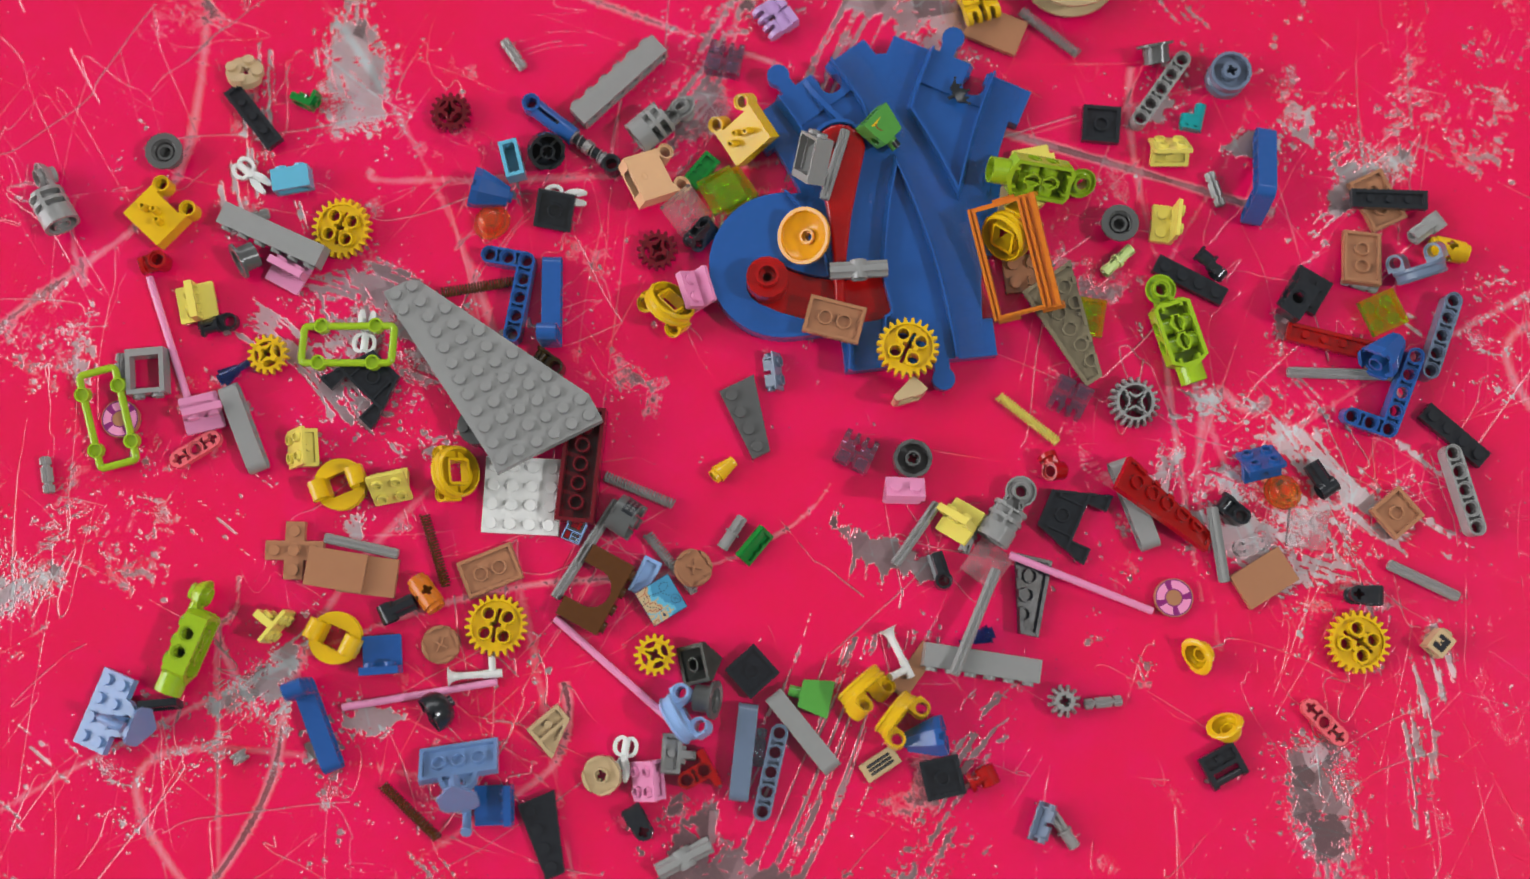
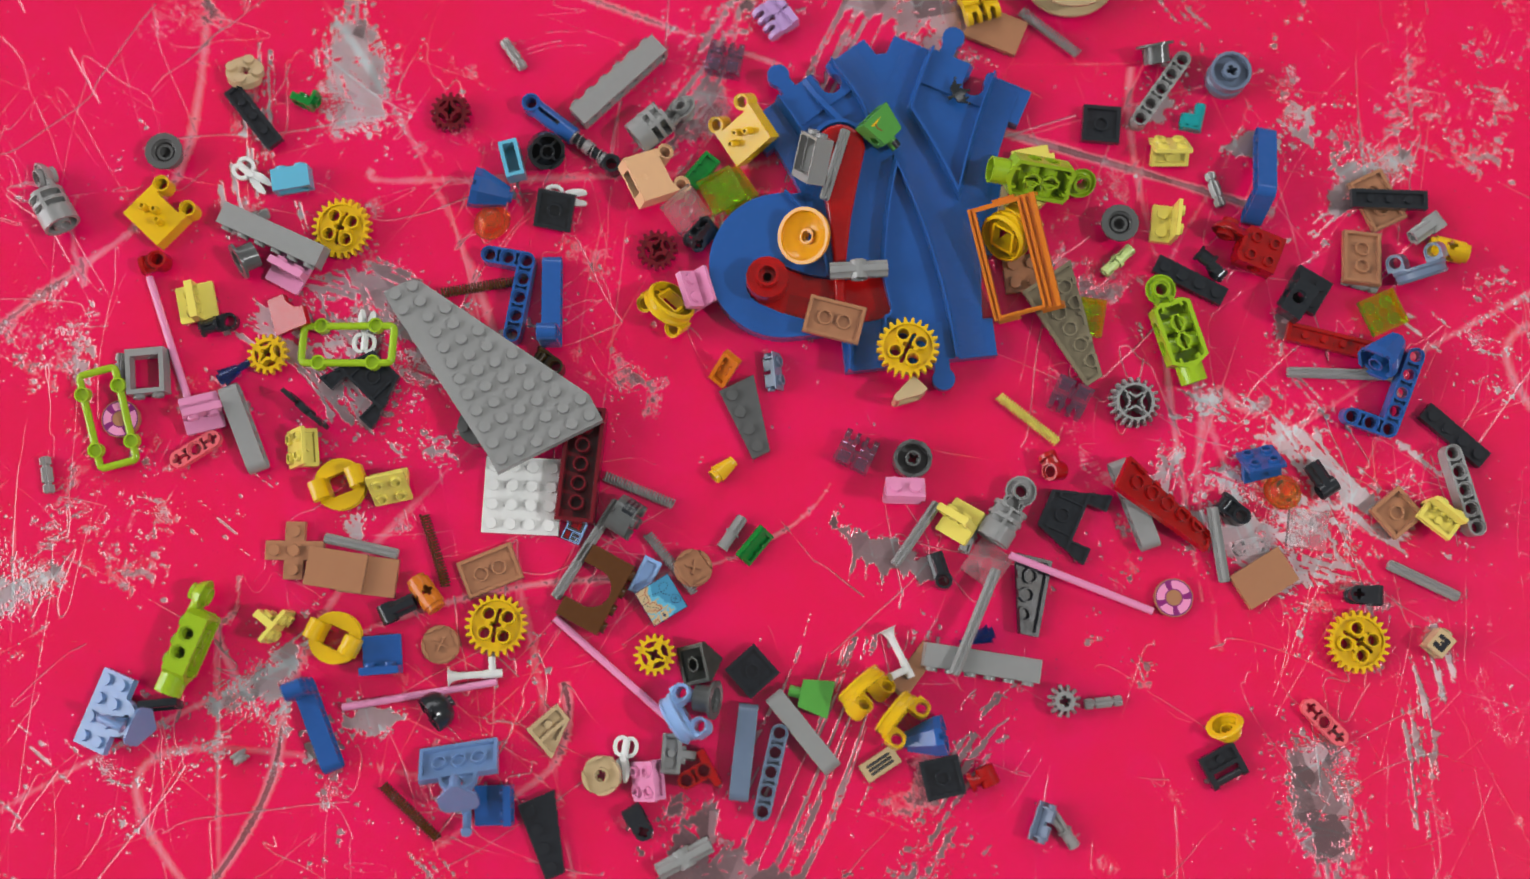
(286, 316): none -> tile
(307, 410): none -> black piece
(450, 490): yellow piece -> none
(725, 368): none -> orange tile
(759, 749): clear light blue axle -> none
(1198, 655): yellow hat -> none
(1253, 247): none -> red brick
(1441, 516): none -> light yellow bracket
(1445, 330): sand blue beam -> none

